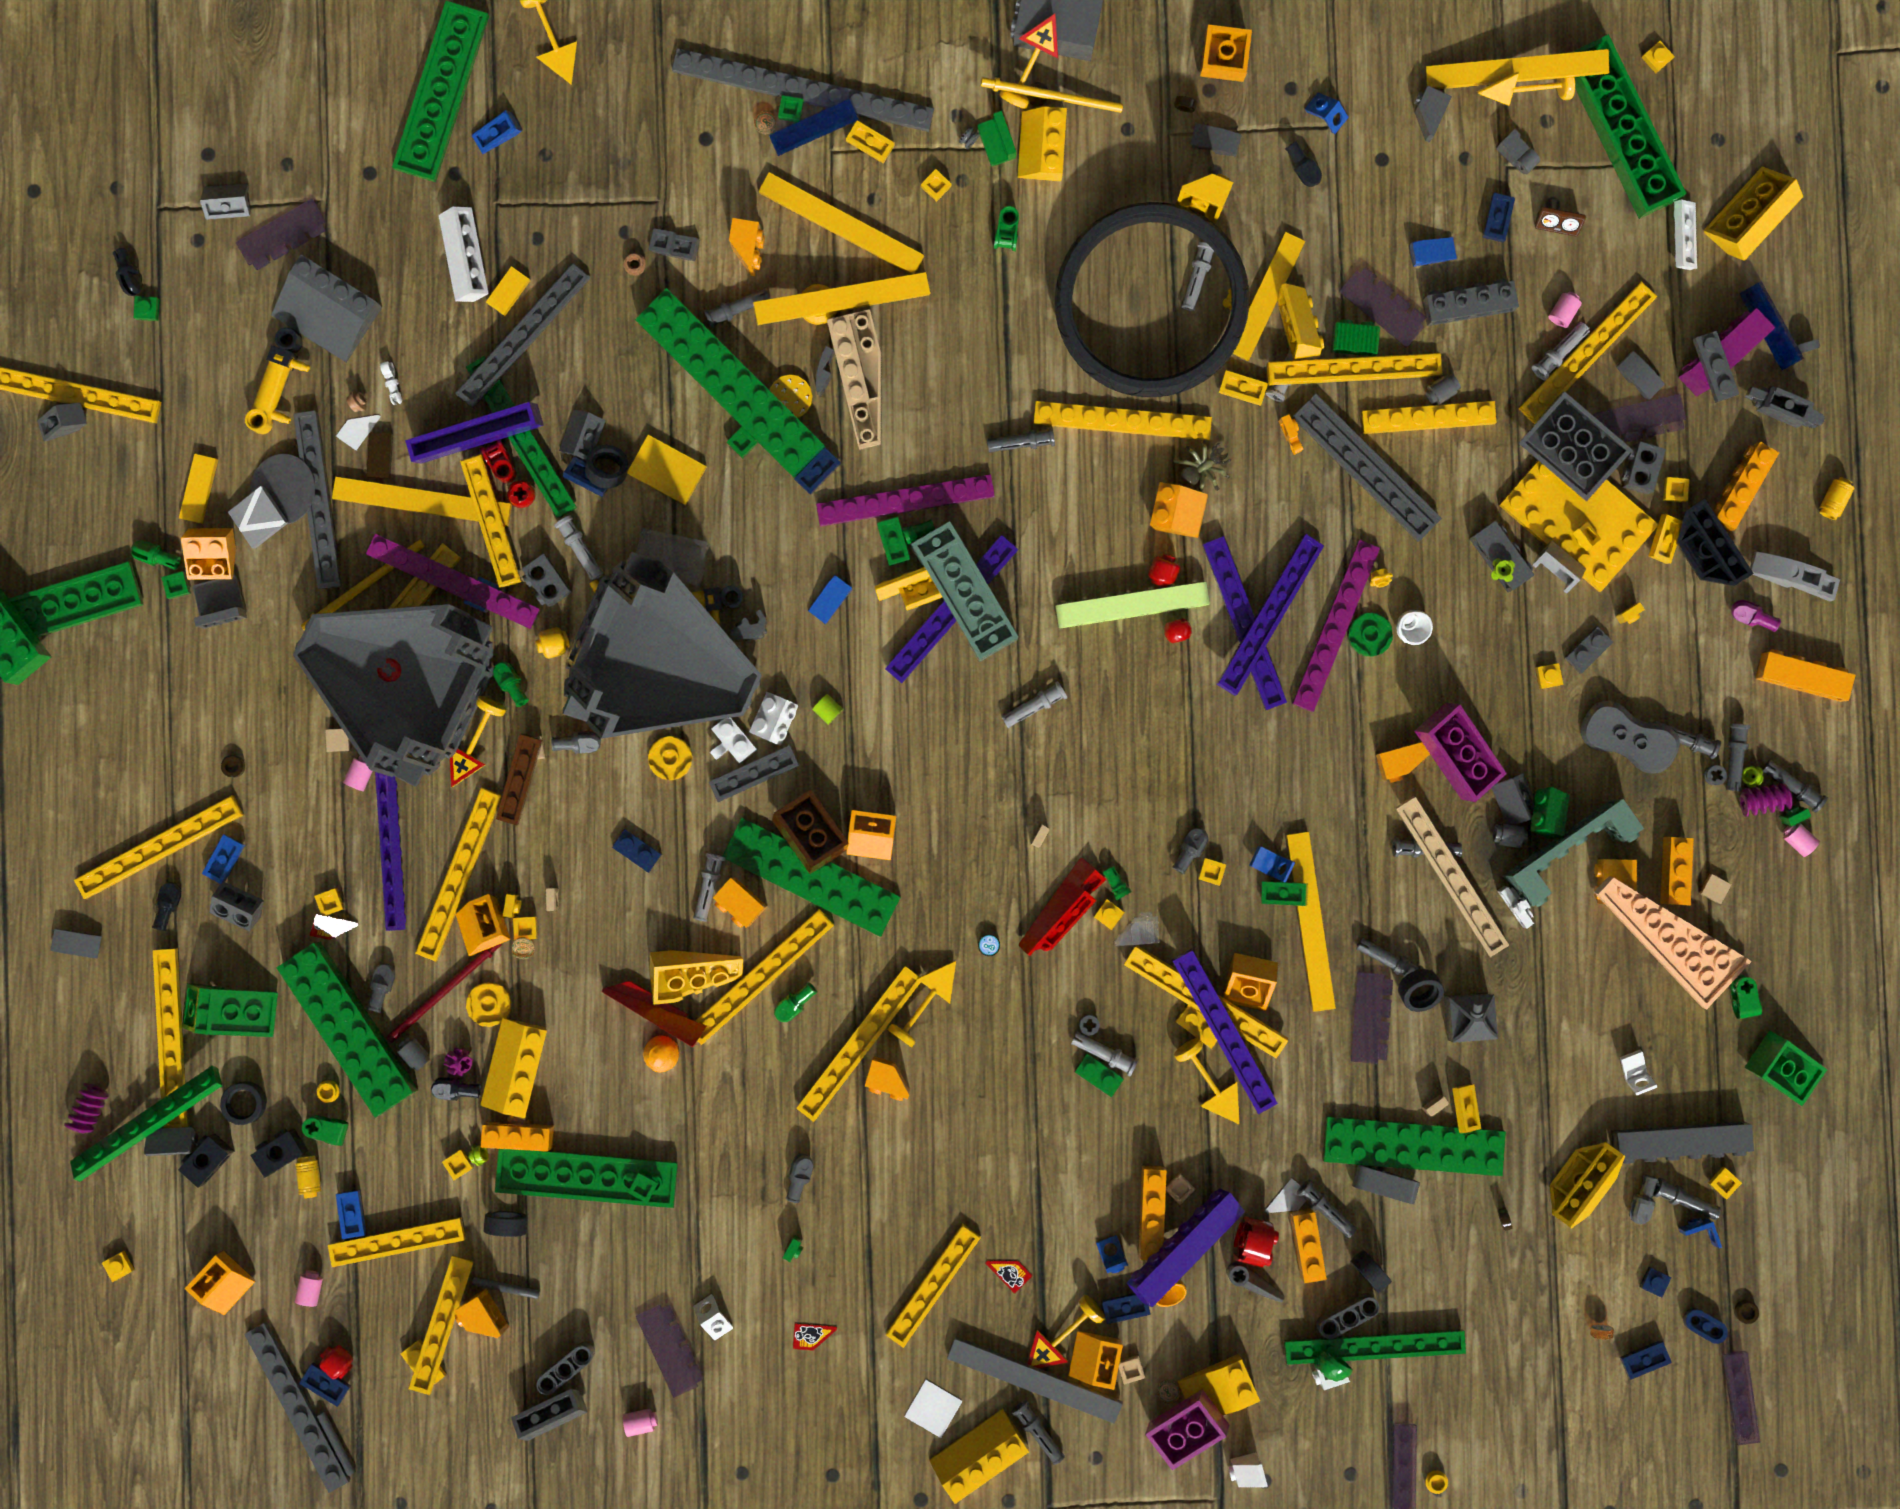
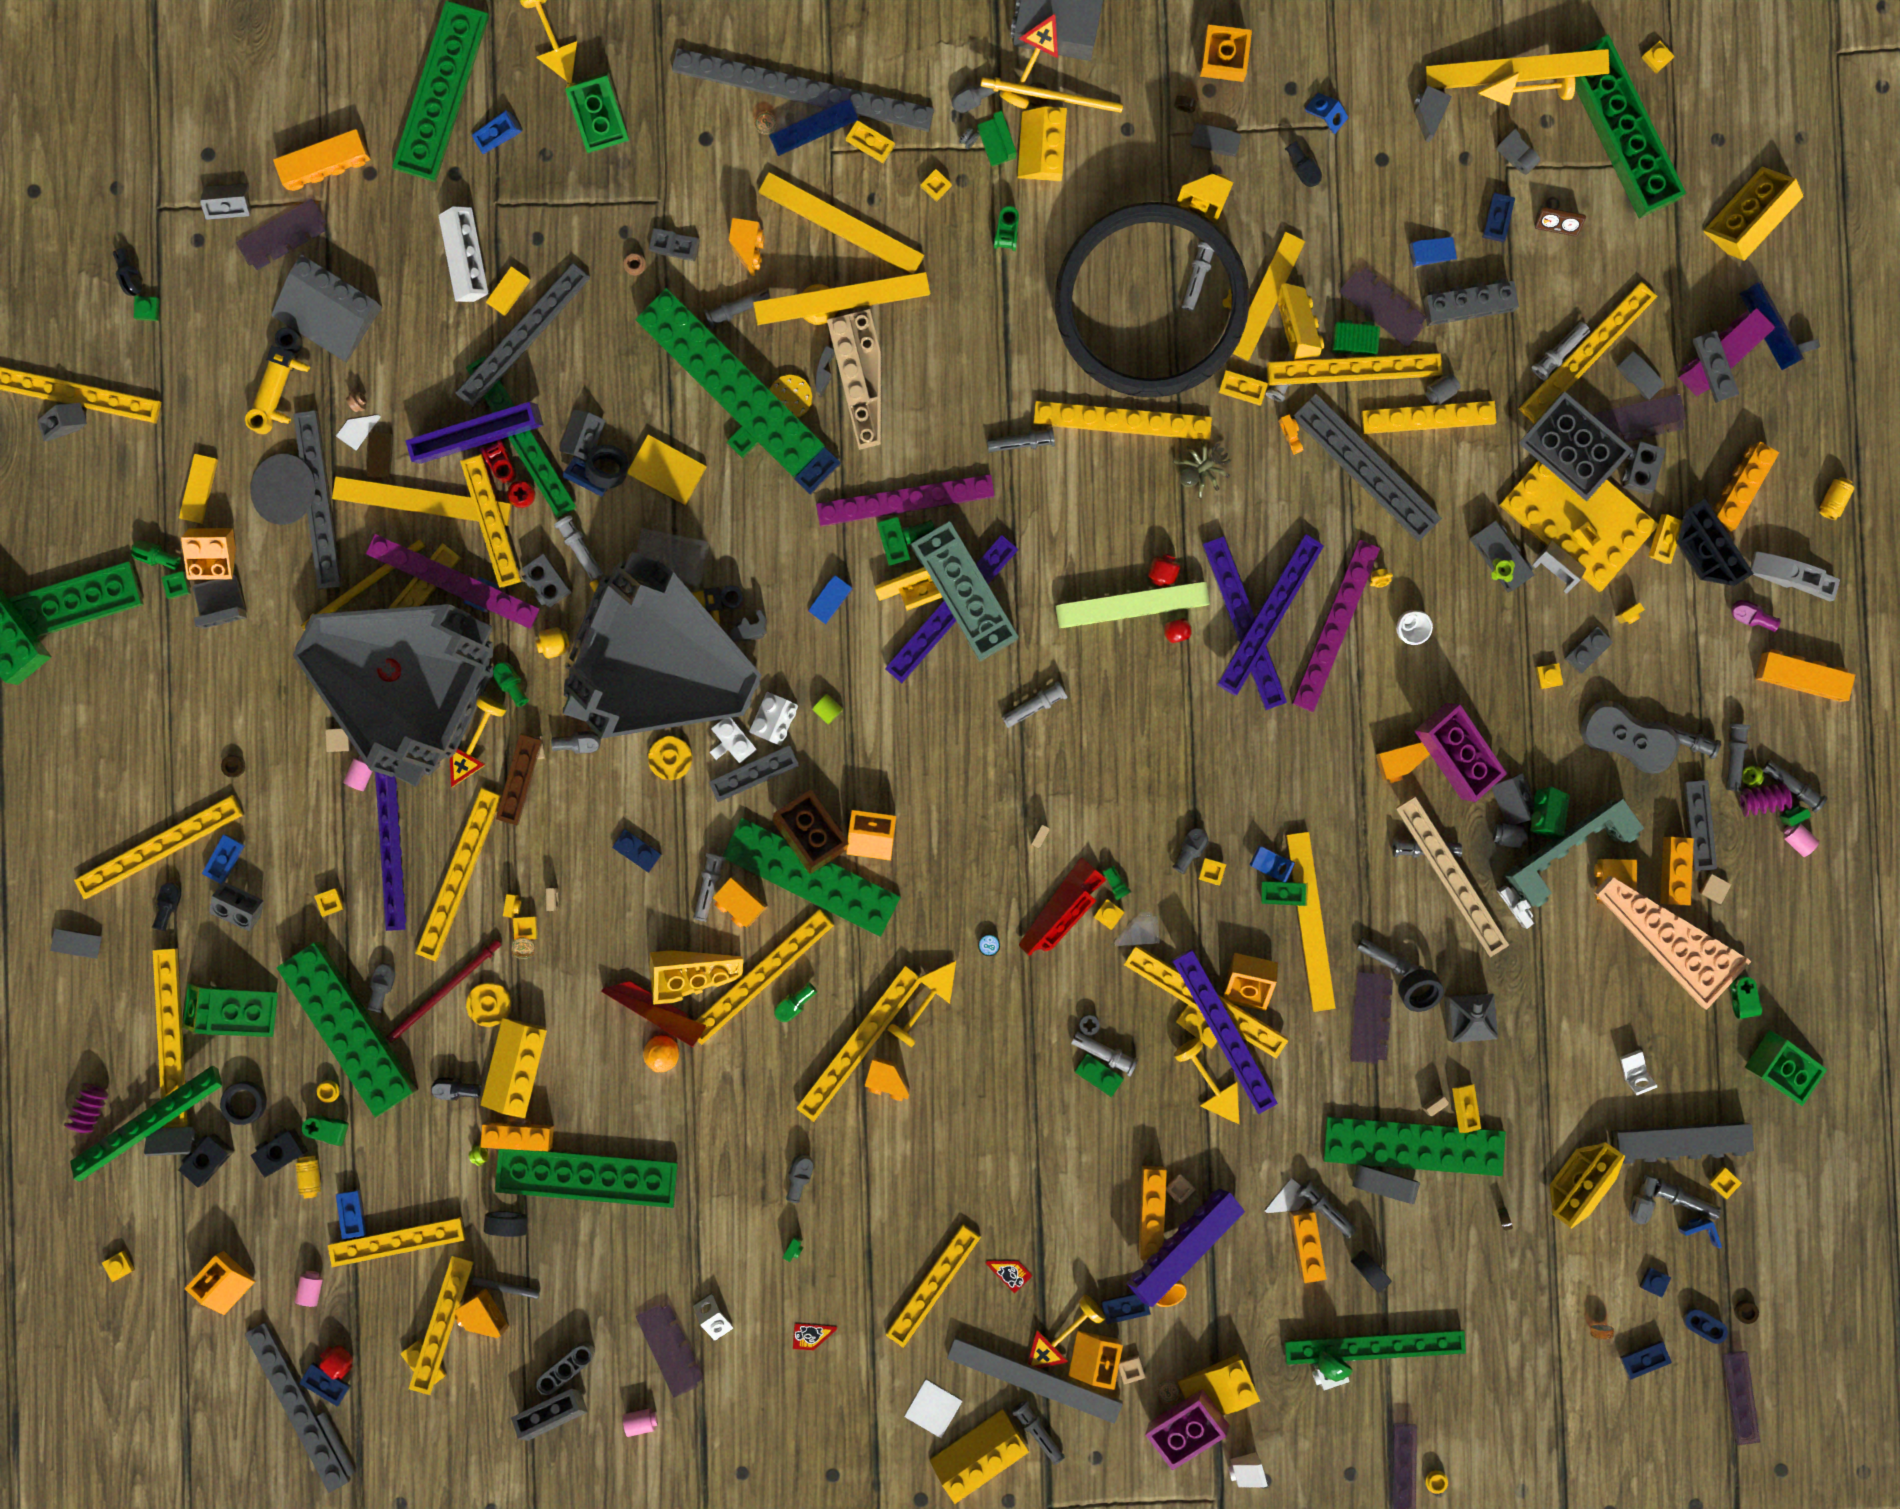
(258, 517): light grey tile -> none
(321, 160): none -> light orange brick
(329, 927): sticker -> none
(389, 374): white piece -> none
(413, 1053): dark grey brick -> none
(458, 1061): magenta gear -> none
(458, 1164): yellow plate -> none
(482, 924): light orange slope -> none
(597, 112): none -> green slope
(643, 1187): green plate -> none
(790, 108): green plate -> none
(970, 97): none -> dark grey arm
(1112, 1263): blue bracket -> none
(1178, 510): light orange slope -> none
(1253, 1282): dark grey piece -> none
(1255, 1242): red brick -> none
(1336, 1316): dark grey beam -> none
(1370, 634): green tile -> none
(1565, 309): bright pink brick -> none
(1676, 489): yellow plate -> none
(1685, 234): white plate -> none
(1700, 824): none -> dark grey plate
(1708, 776): dark grey bush -> none
(1785, 407): dark grey hinge -> none

